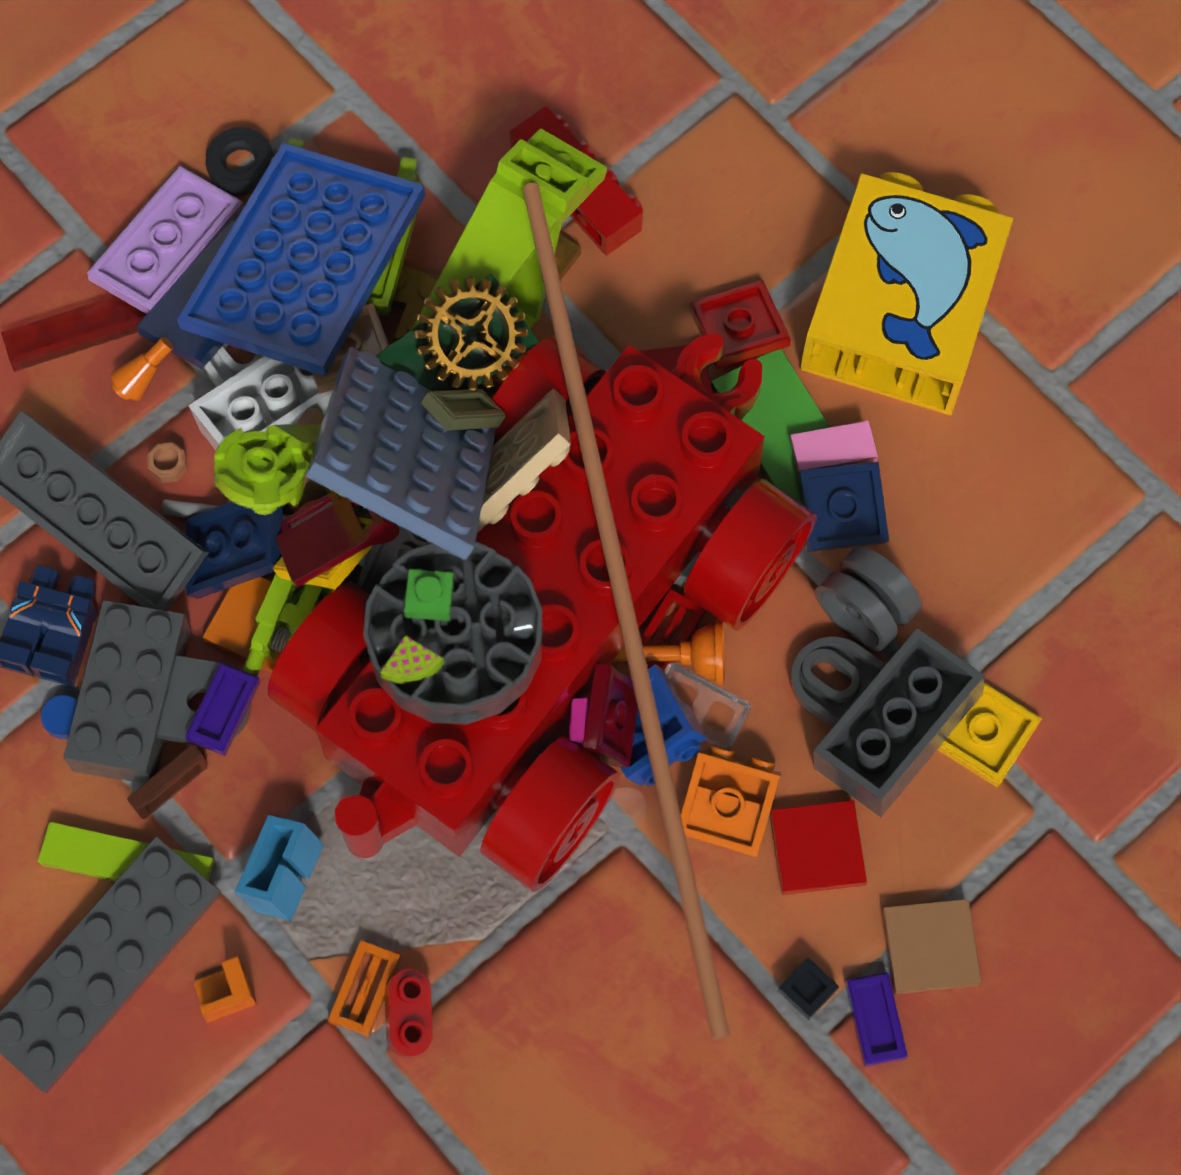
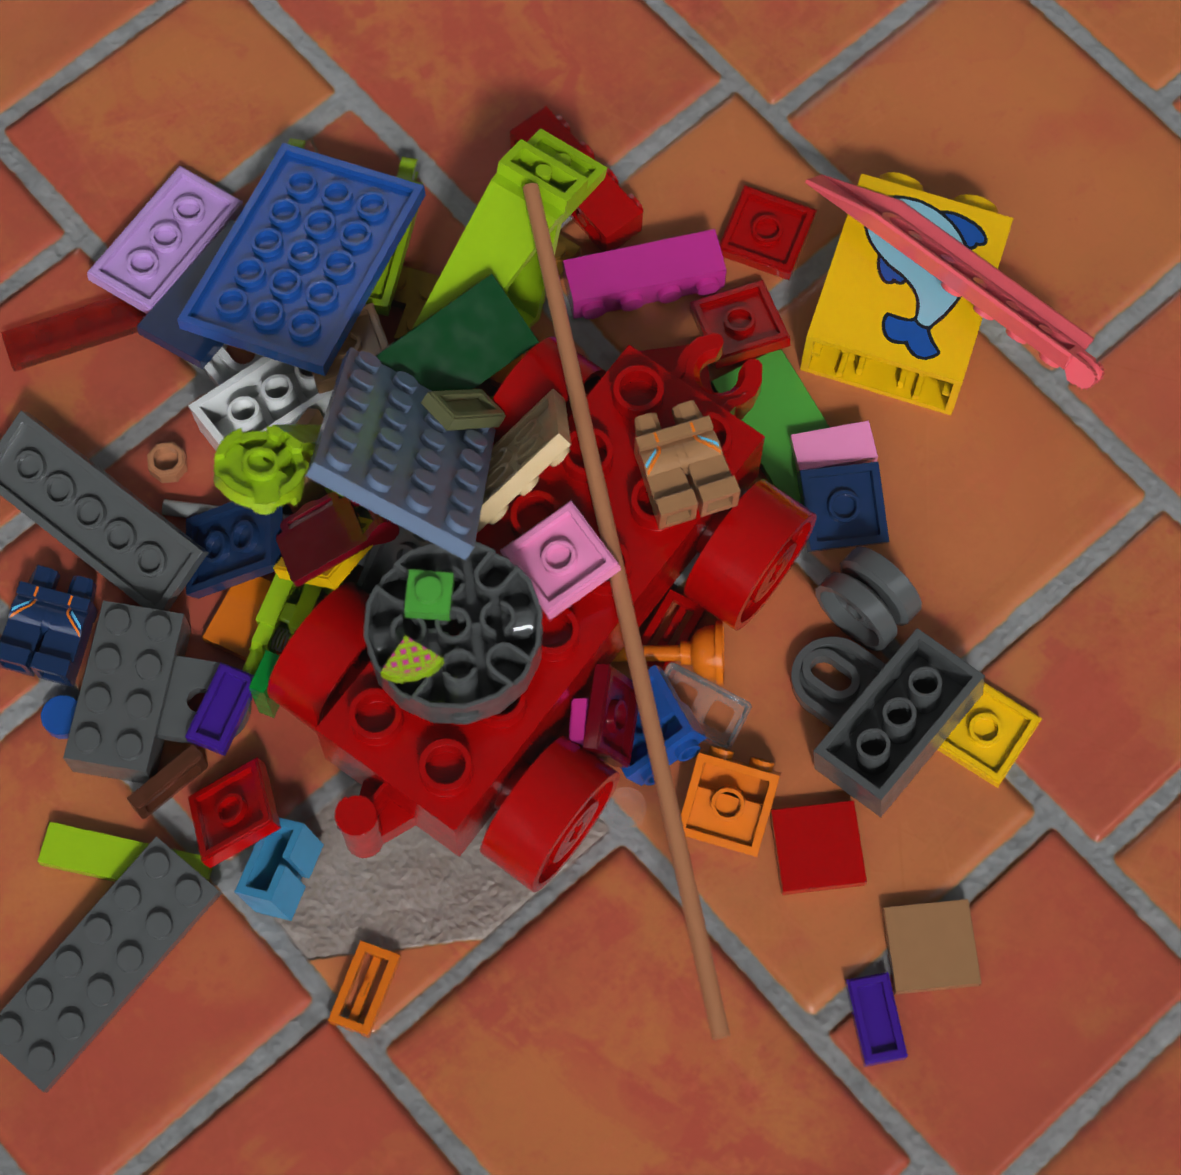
(134, 377): orange cone -> none
(224, 991): orange panel -> none
(231, 141): black tyre -> none
(233, 812): none -> red tile
(259, 685): none -> green tile
(408, 1012): red plate -> none
(501, 353): pearl gold gear -> none
(562, 559): none -> bright pink tile
(644, 274): none -> dark pink brick
(681, 452): none -> medium nougat hips
(767, 232): none -> red tile
(808, 988): black plate -> none
(969, 276): none -> coral hinge

